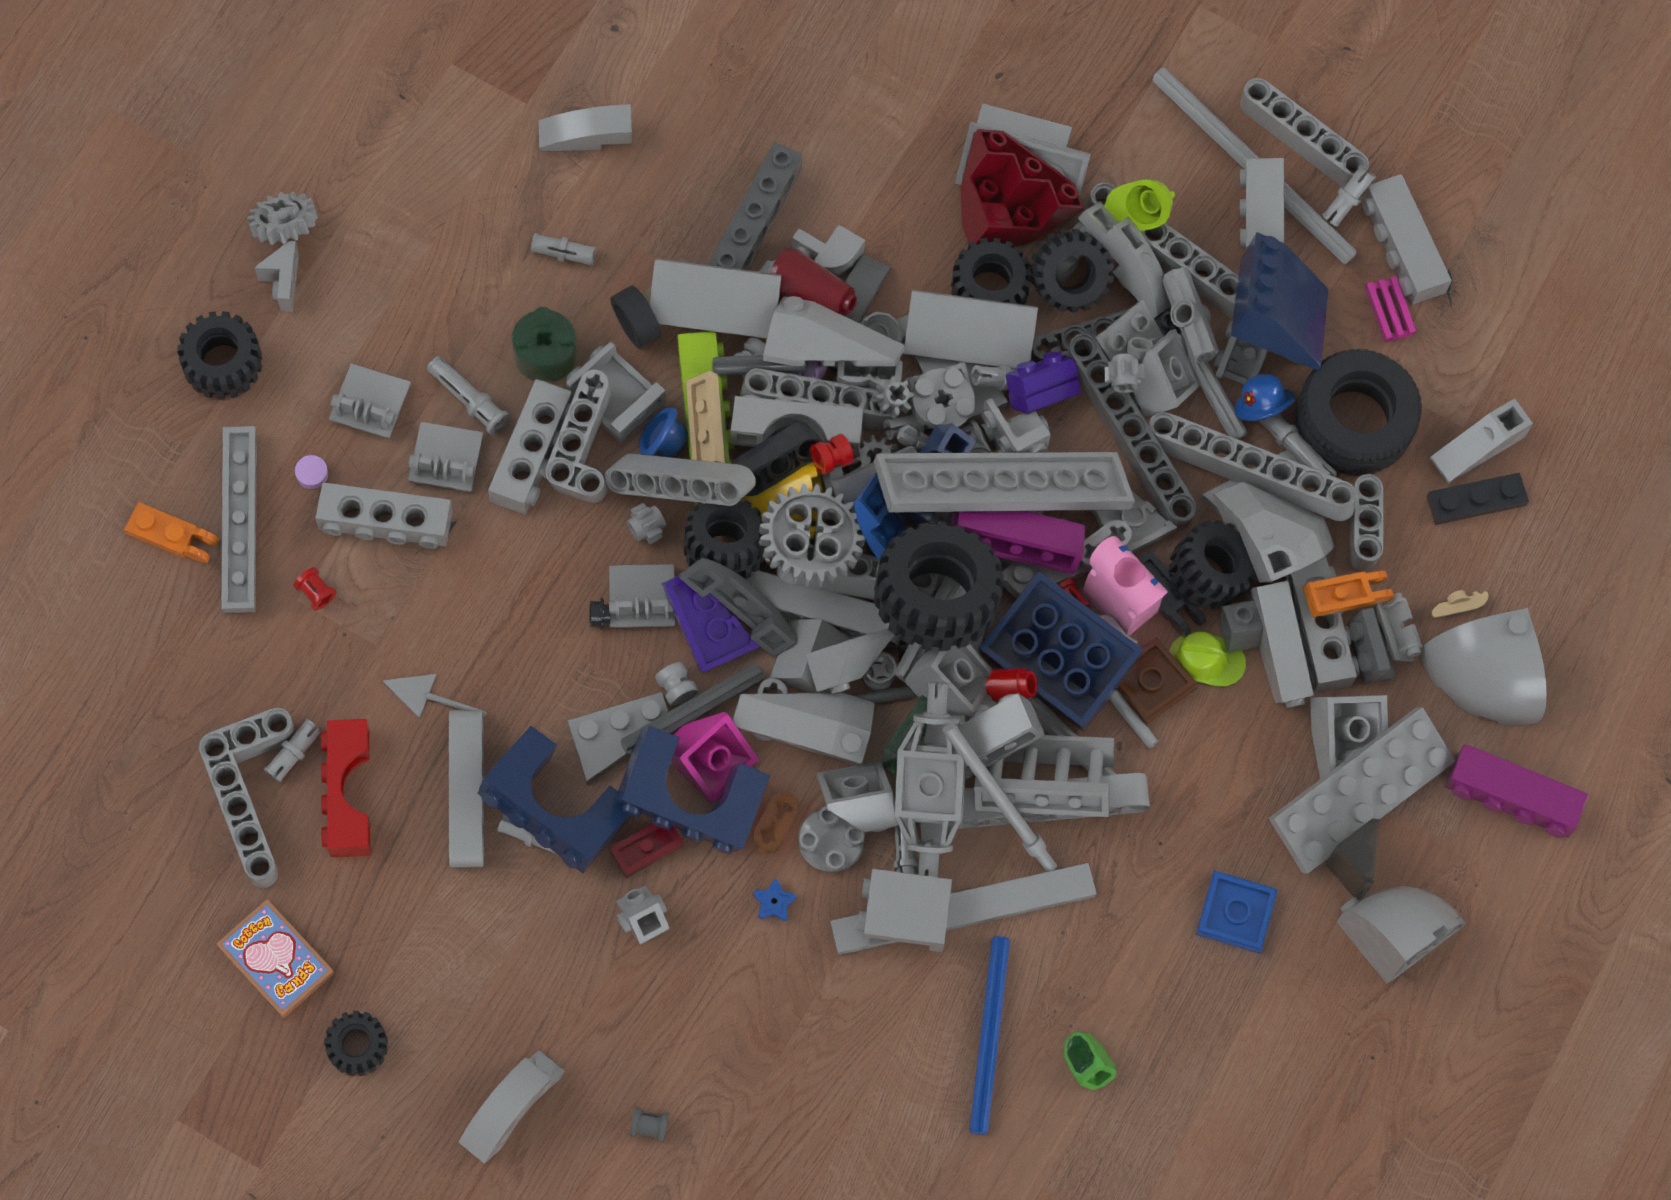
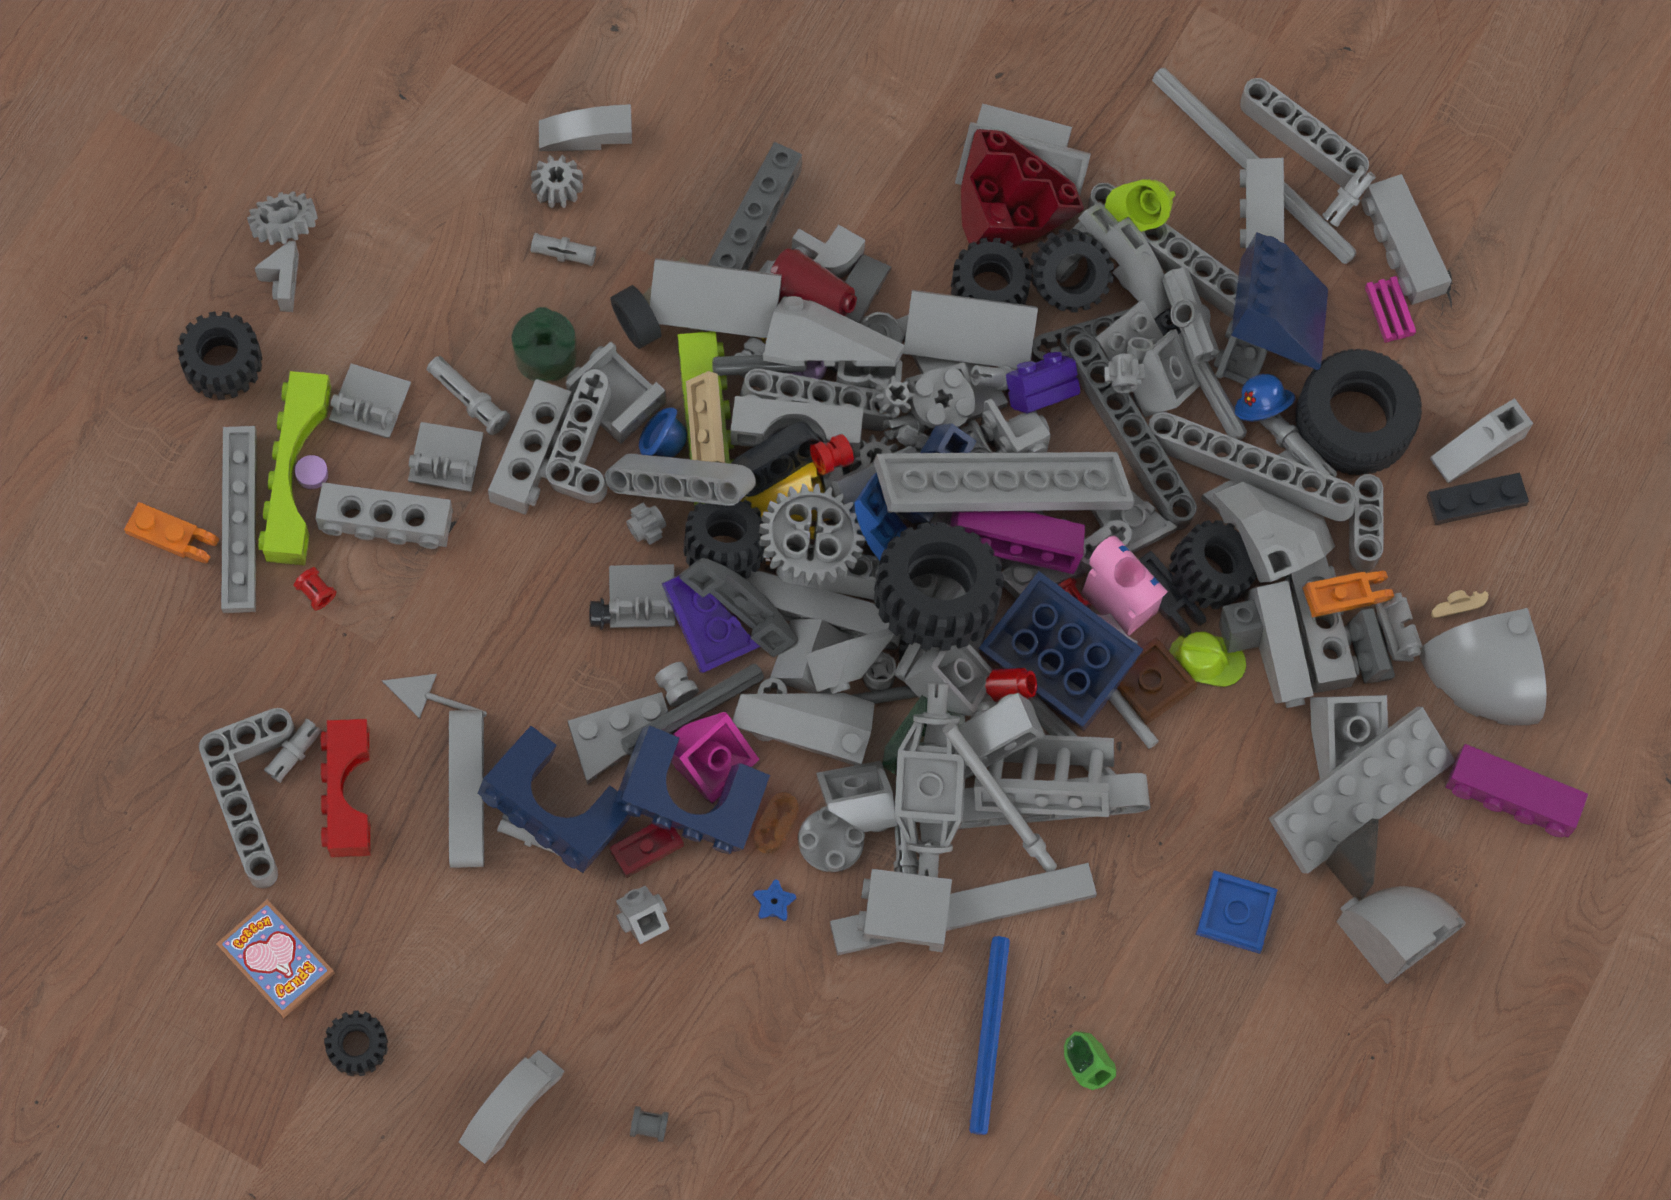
(305, 407): none -> lime arch
(555, 171): none -> light grey gear

